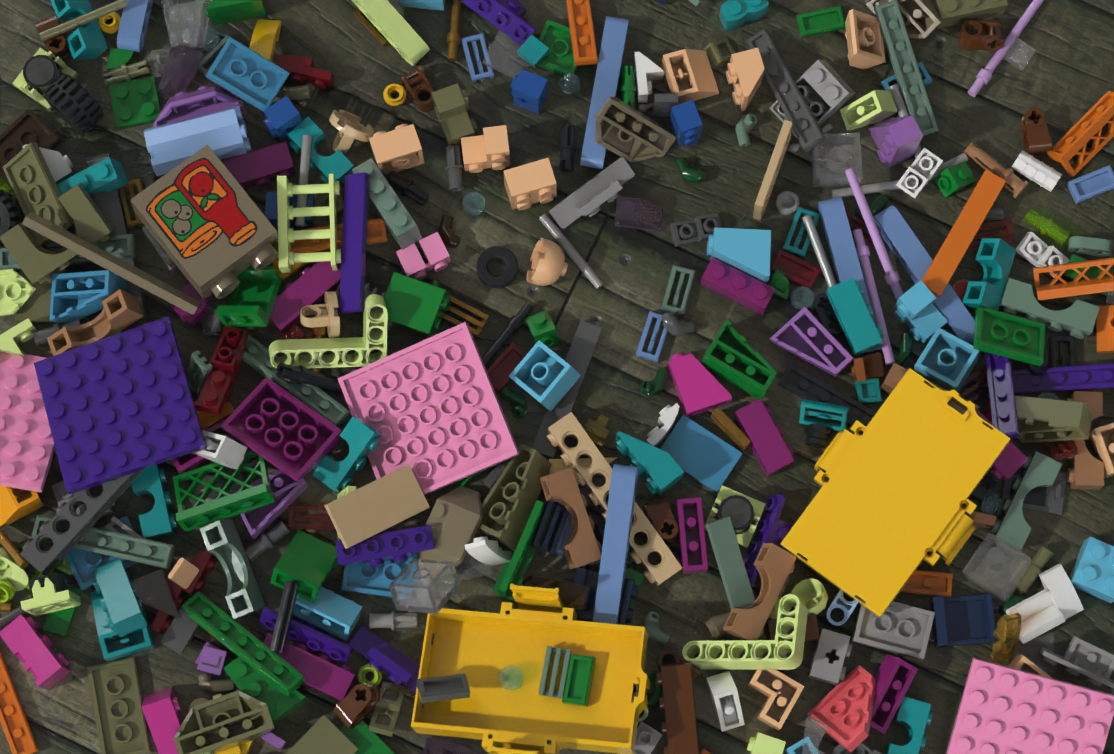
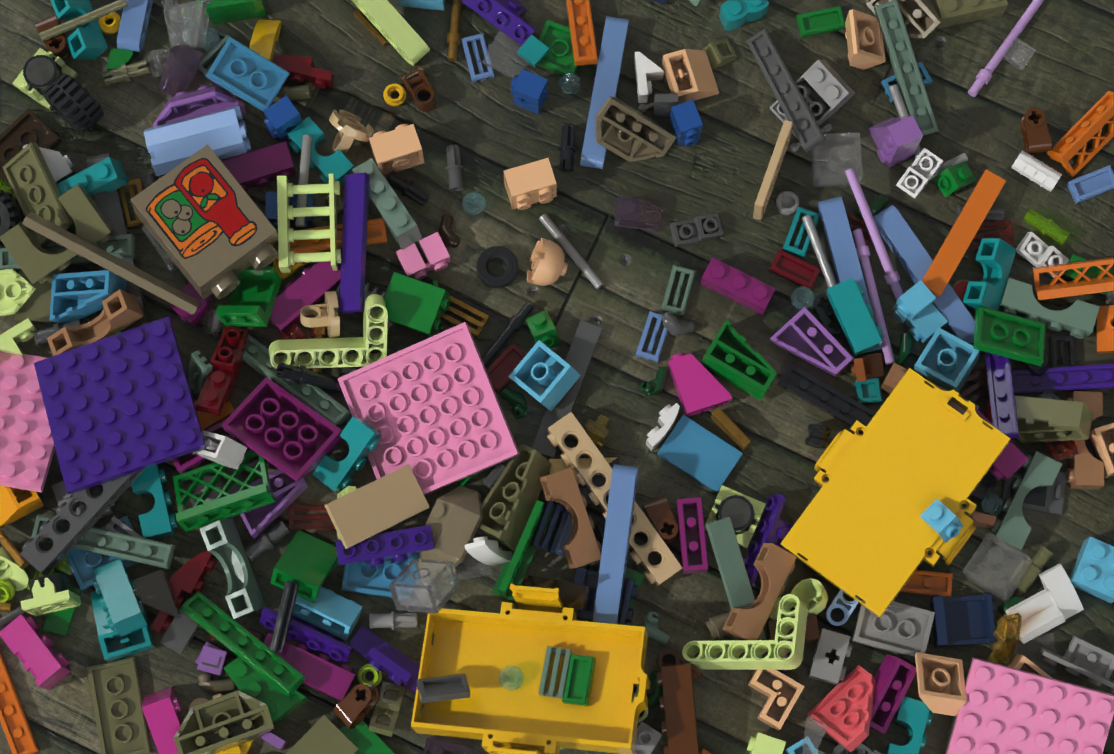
(135, 102): green plate -> none
(183, 573): light nougat slope -> none
(451, 109): olive brick -> none
(486, 150): light nougat brick -> none
(593, 193): light grey bracket -> none
(628, 86): green pin -> none
(653, 463): teal slope -> none
(688, 173): dark green arm -> none
(725, 701): white slope -> none
(743, 127): sand green arm -> none
(743, 250): medium azure slope -> none
(745, 75): light nougat slope -> none
(765, 437): magenta brick -> none
(780, 283): green tile -> none
(826, 415): teal tile -> none
(867, 189): light grey bar -> none
(868, 109): yellowish green slope -> none
(941, 683): none -> light nougat slope
(942, 520): none -> medium azure bracket
(980, 35): reddish brown piece -> none
(981, 157): medium nougat pin -> none
(1090, 246): sand green beam -> none

